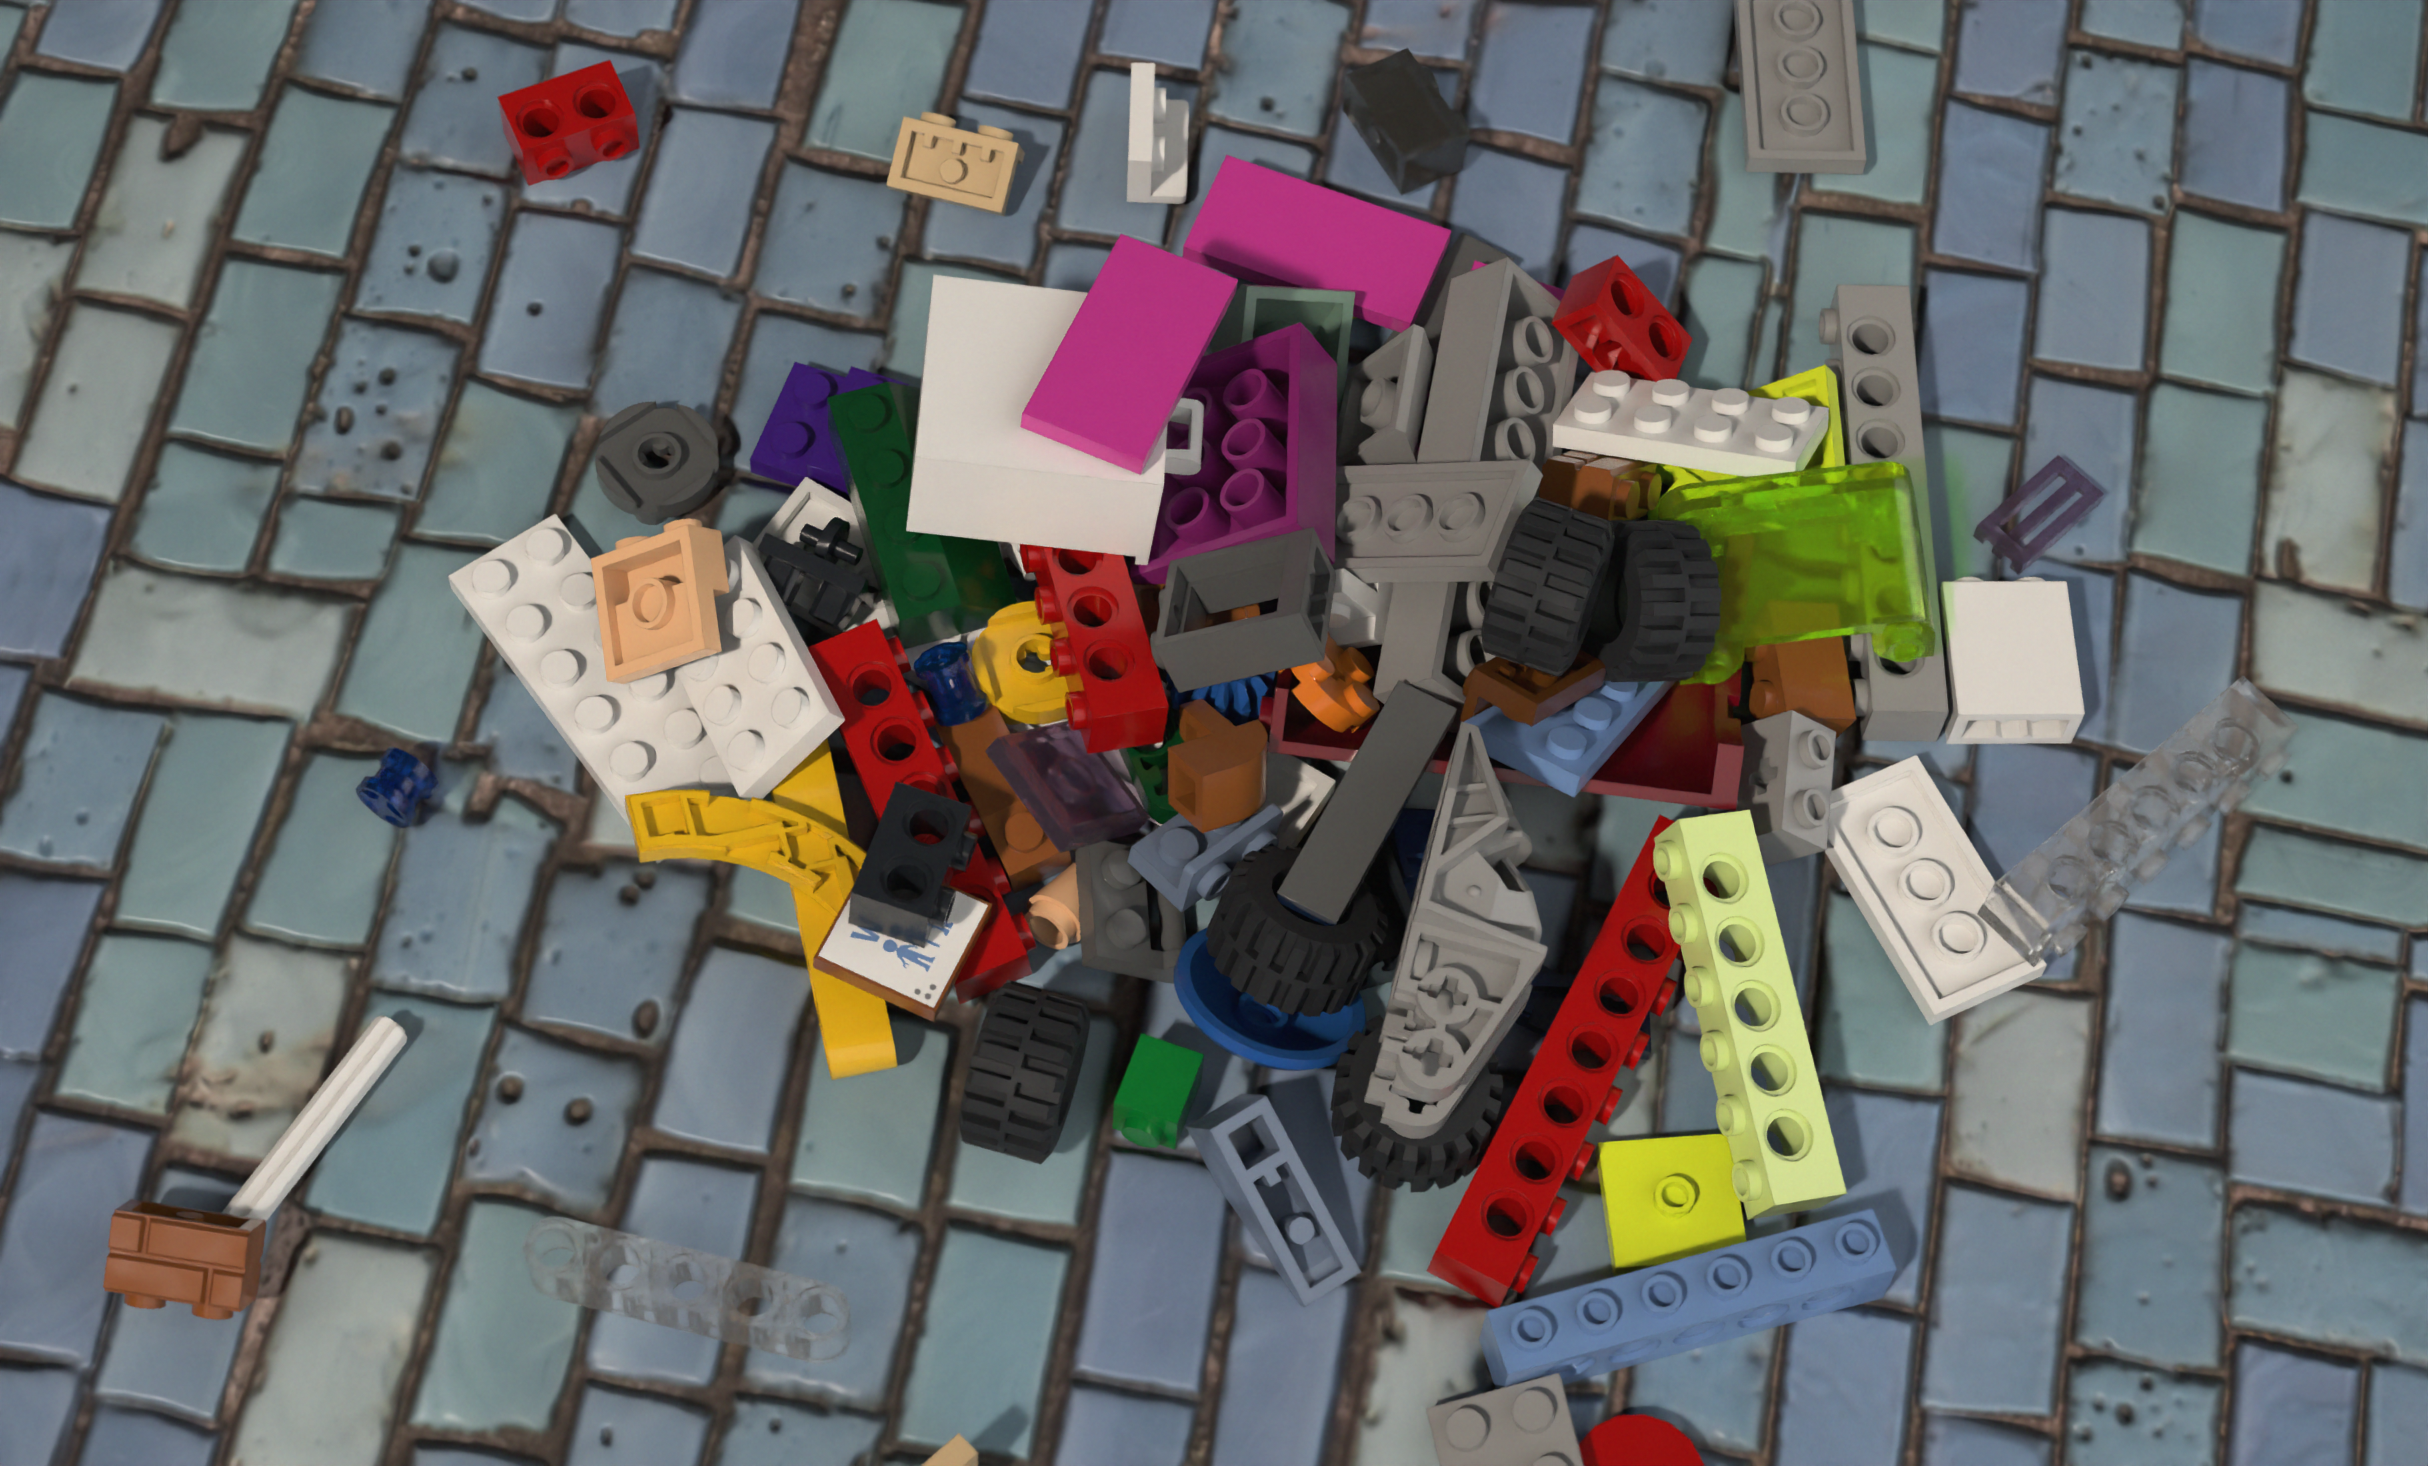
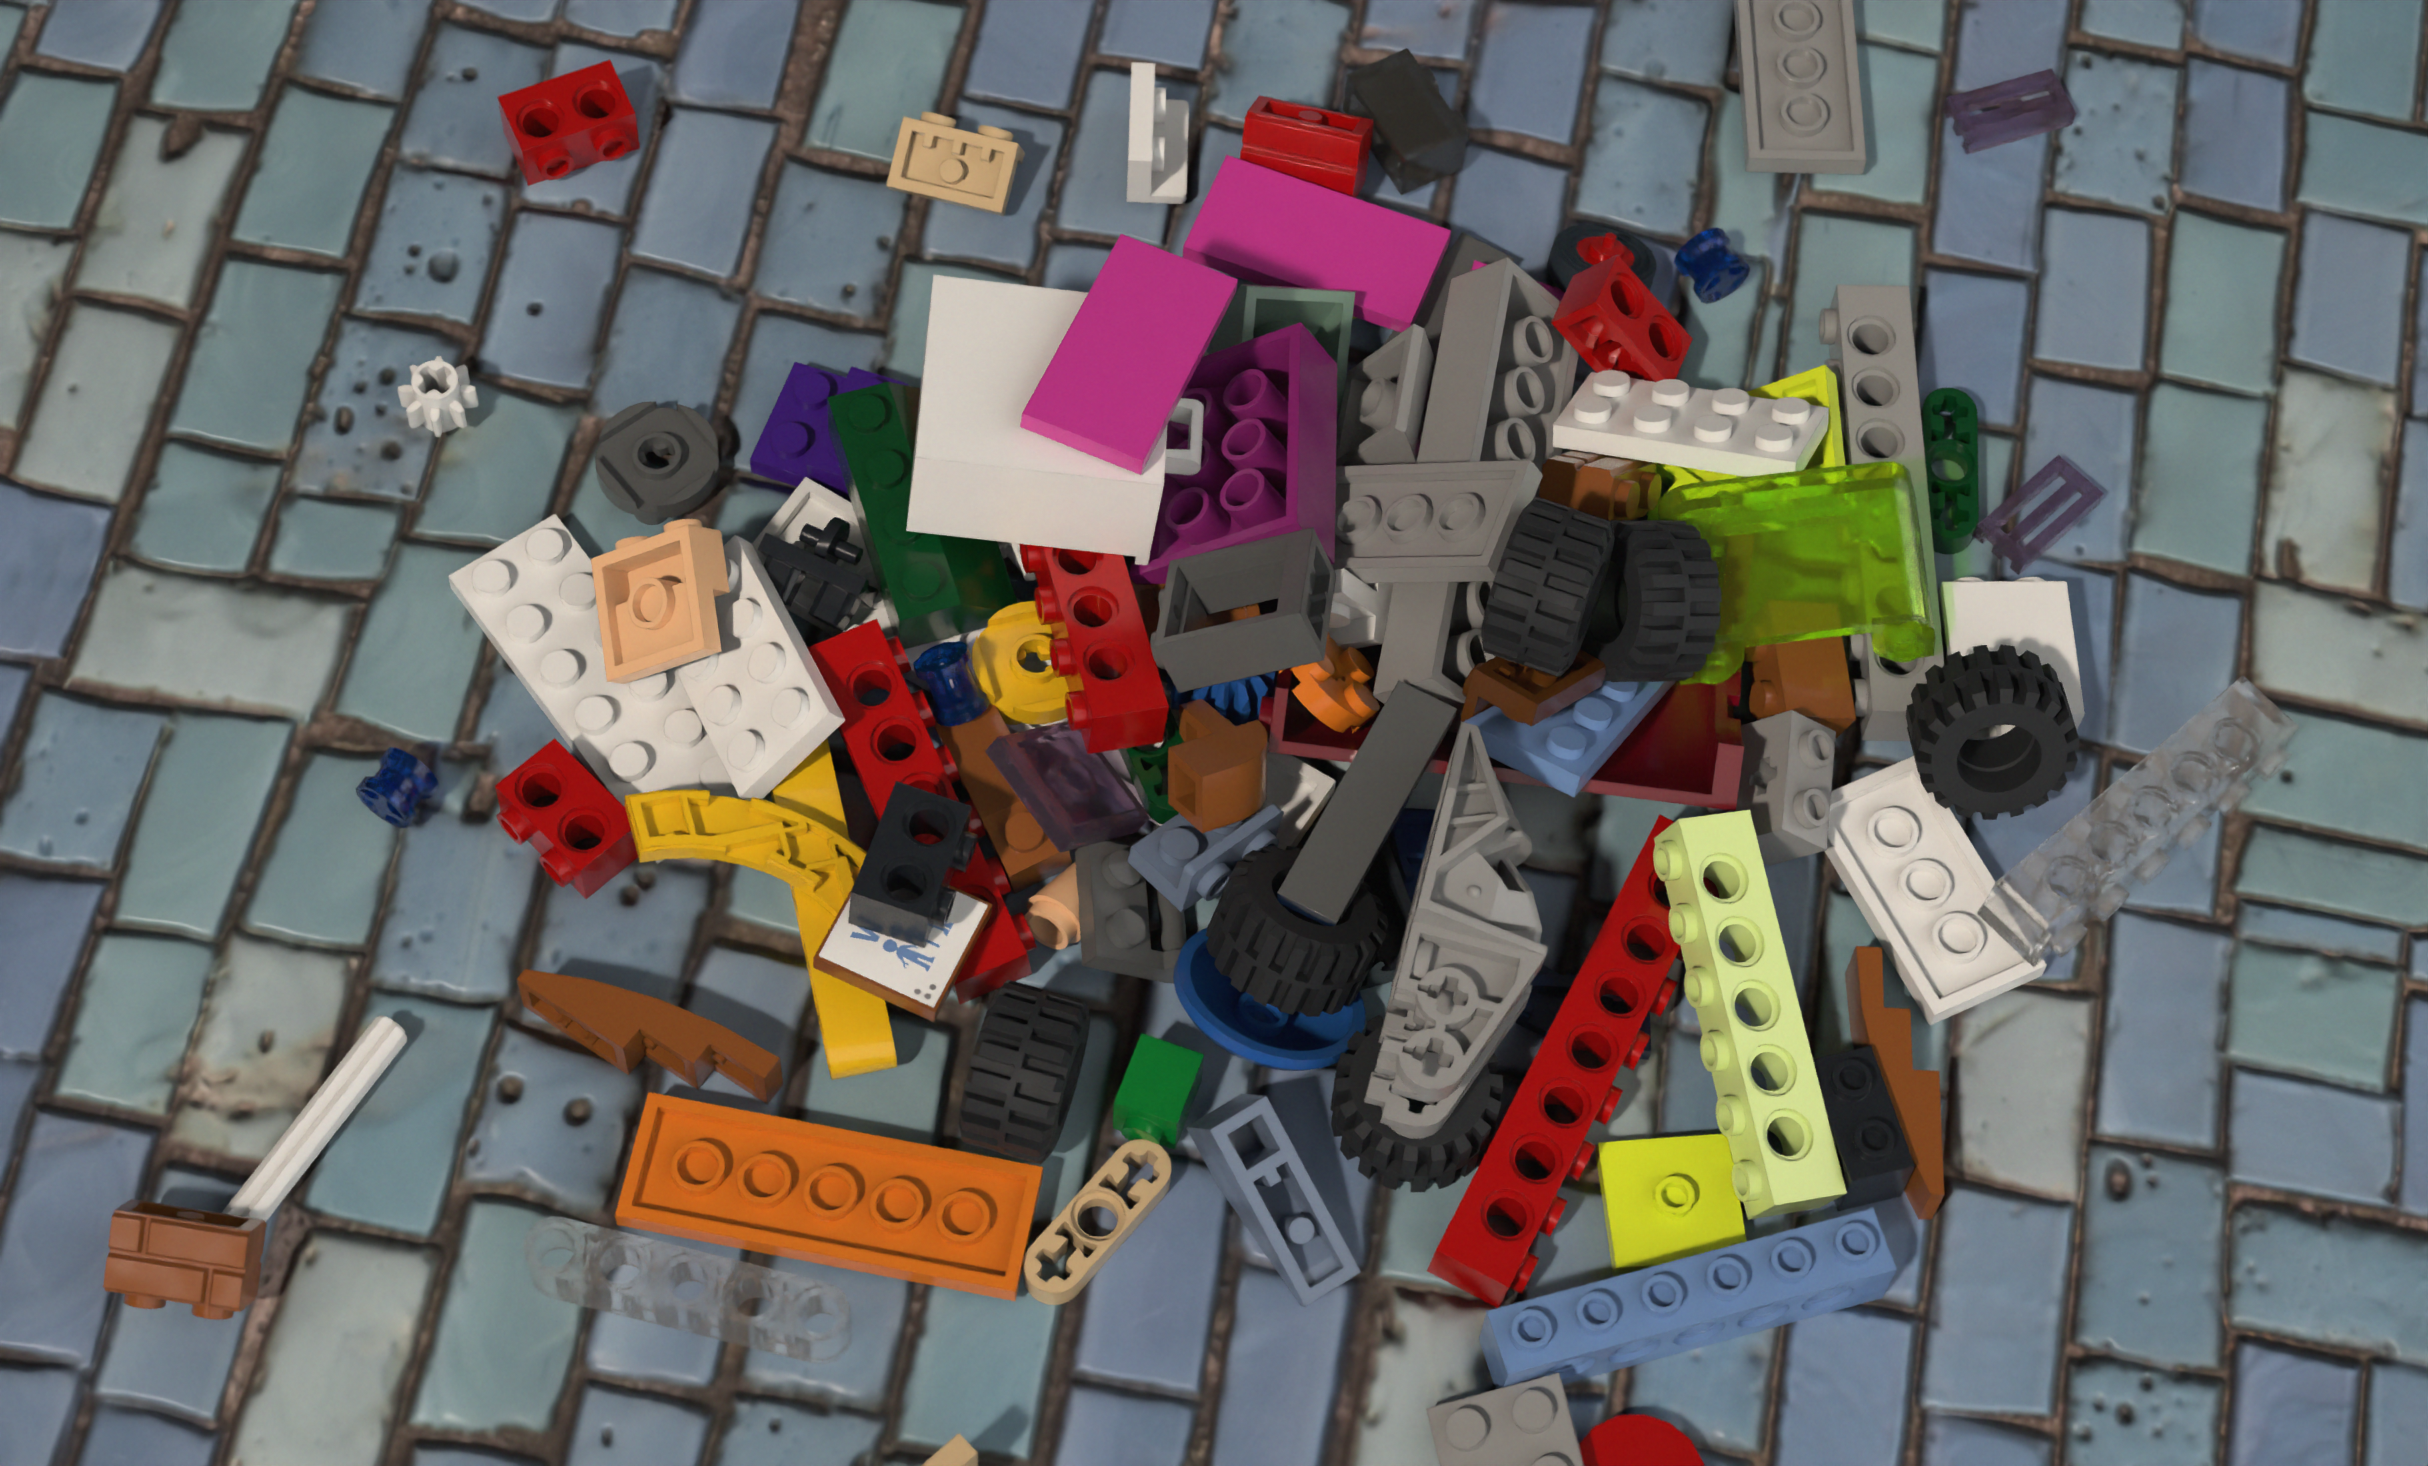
(438, 396): none -> white gear
(581, 812): none -> red brick
(632, 1025): none -> dark orange slope
(830, 1196): none -> orange plate
(1052, 1245): none -> tan beam
(1308, 143): none -> red brick
(1589, 244): none -> black wheel
(1712, 265): none -> clear blue wheel
(1863, 1128): none -> black brick
(1911, 1091): none -> dark orange slope
(1960, 449): none -> dark green beam
(1998, 771): none -> black tyre
(2013, 119): none -> clear purple tile

